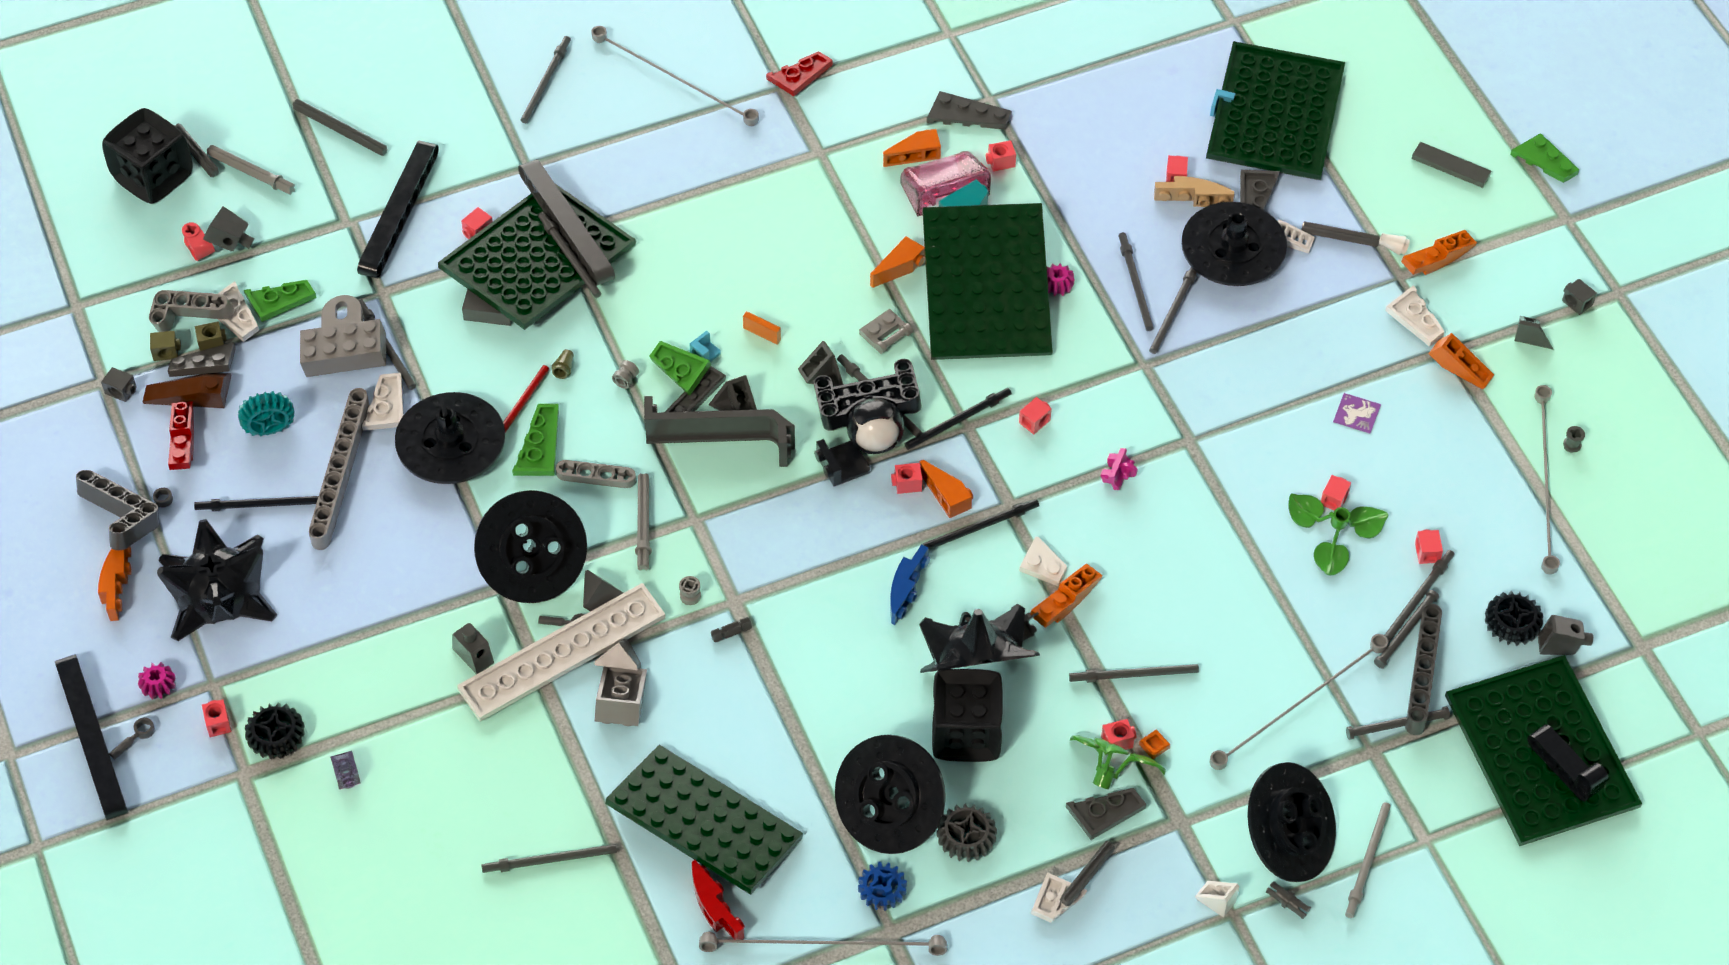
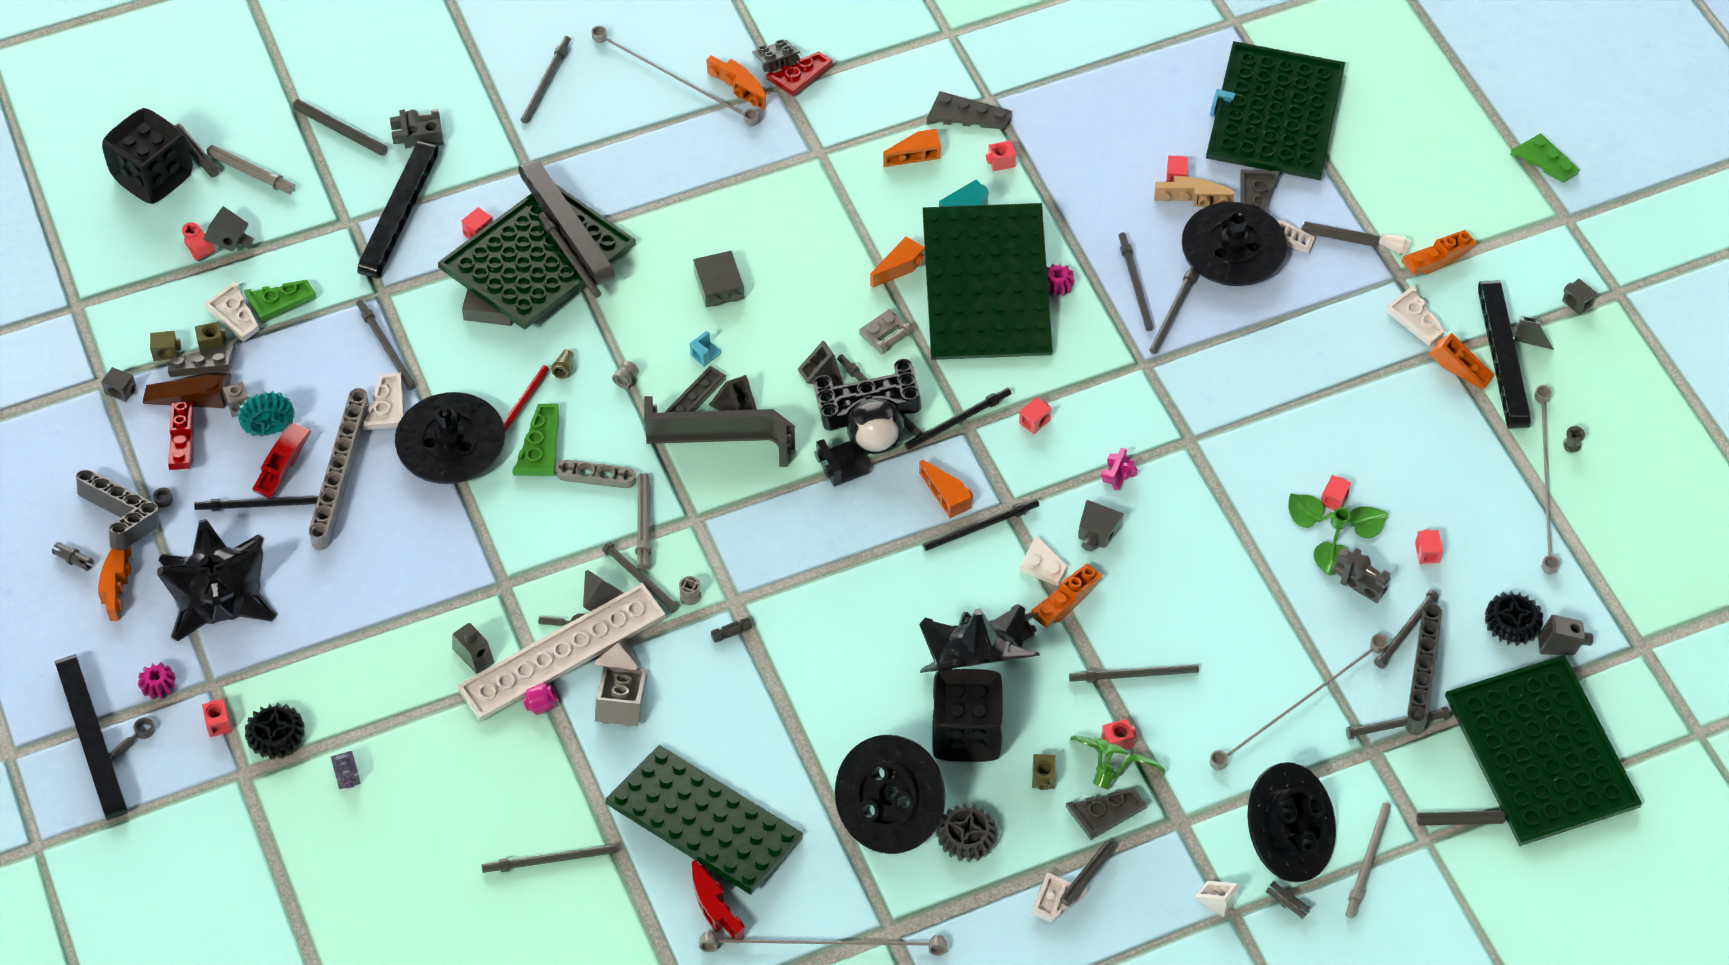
(72, 556): none -> dark grey pin
(215, 307): light grey beam -> none
(235, 395): none -> light grey brick
(280, 459): none -> red slope
(344, 342): light grey brick -> none
(416, 127): none -> dark grey hips
(500, 548): black piece -> none
(539, 699): none -> dark pink head
(672, 605): none -> dark grey bar
(680, 365): bright green wing -> none
(718, 278): none -> dark grey brick
(743, 82): none -> orange slope
(762, 327): orange tile -> none
(773, 53): none -> dark grey hinge
(881, 888): blue gear -> none
(904, 583): blue slope -> none
(910, 471): coral brick -> none
(941, 178): clear pink windscreen -> none
(1045, 764): none -> olive brick
(1098, 525): none -> dark grey torso
(1154, 744): orange tile -> none
(1357, 413): medium lavender sticker -> none
(1360, 575): none -> dark grey hips
(1438, 569): dark grey bar -> none
(1451, 164): dark grey tile -> none
(1460, 818): none -> dark grey axle
(1504, 354): none -> black beam
(1566, 764): black beam -> none

